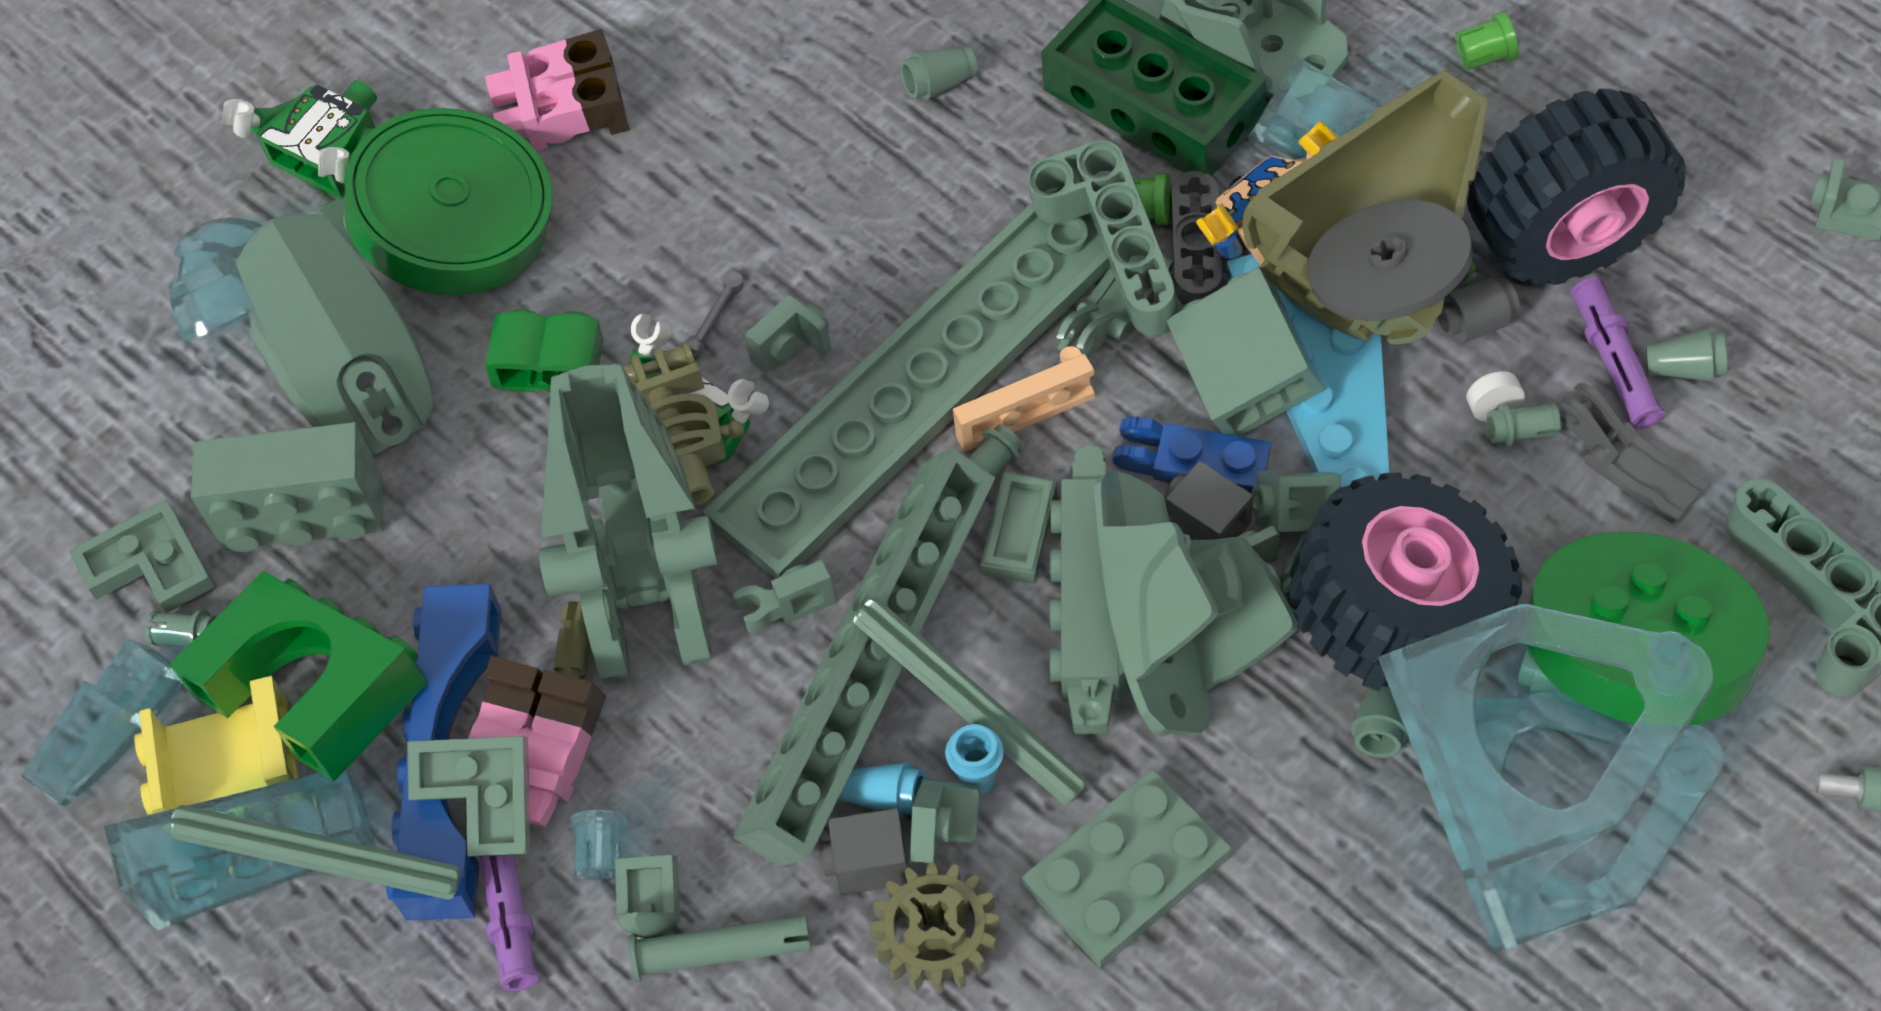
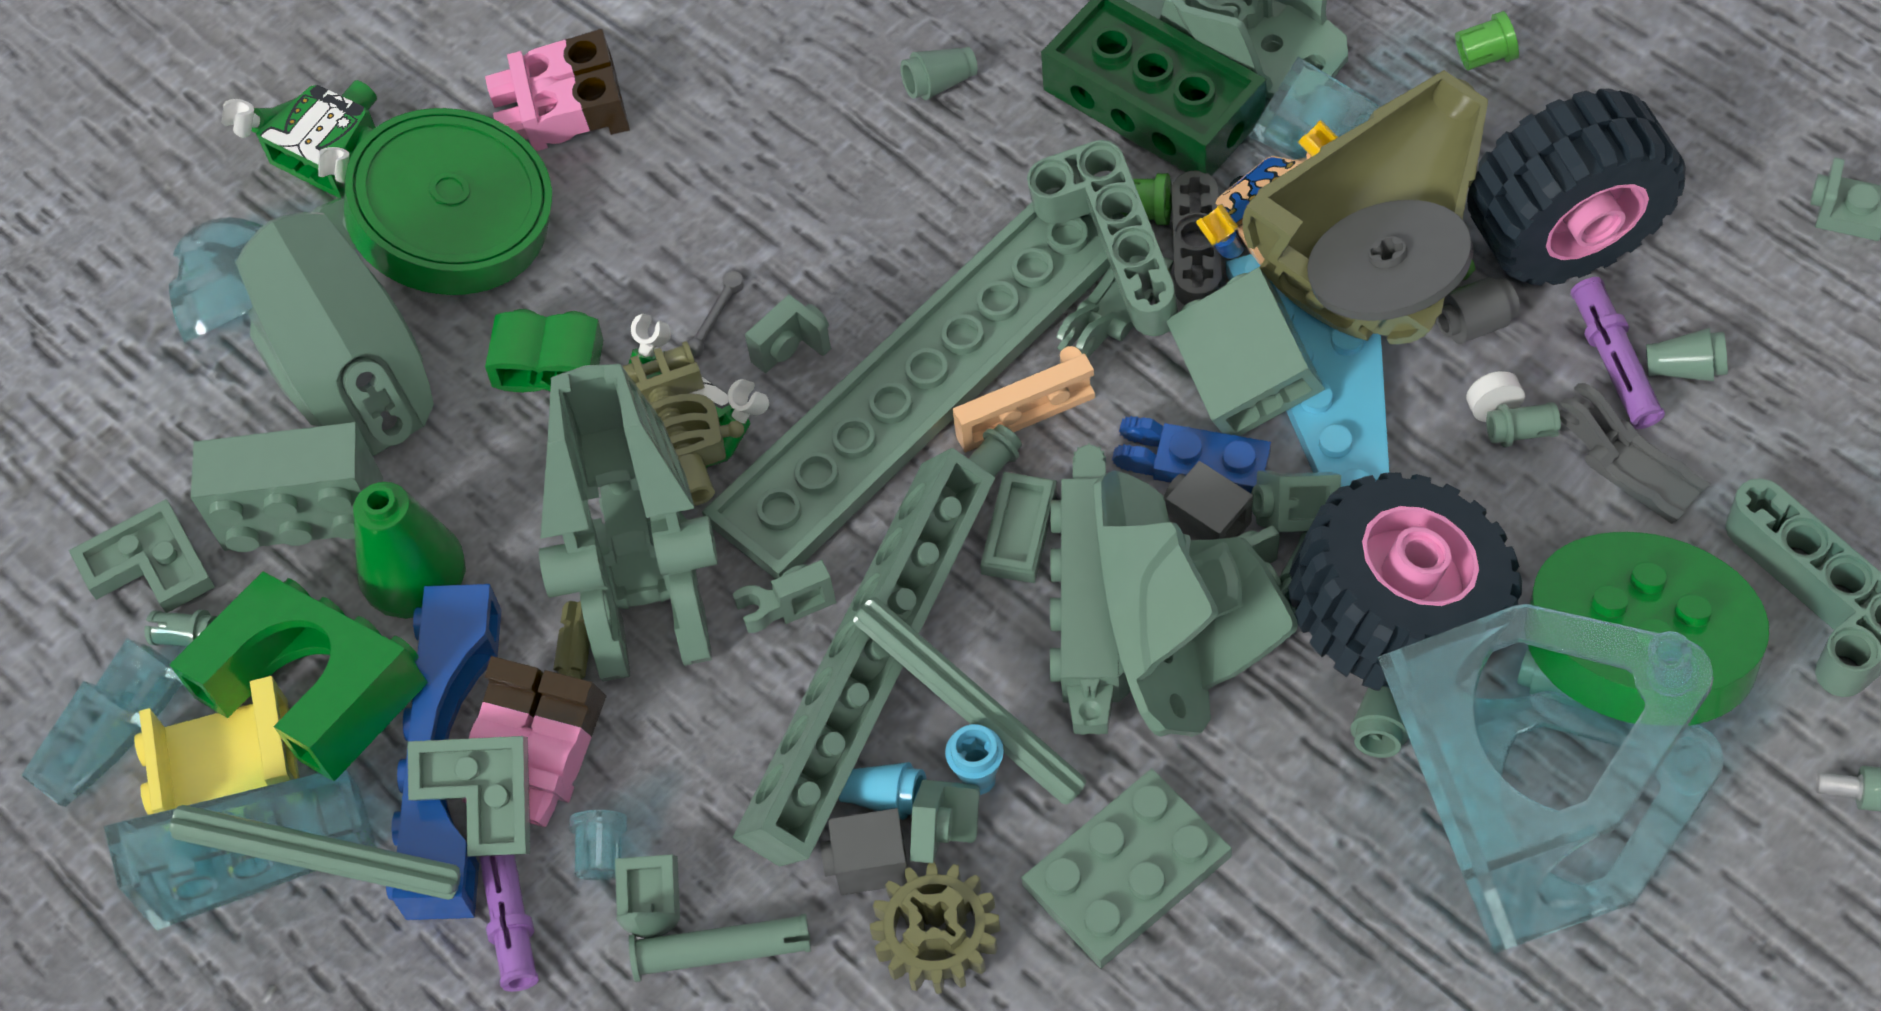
(401, 550): none -> green cone

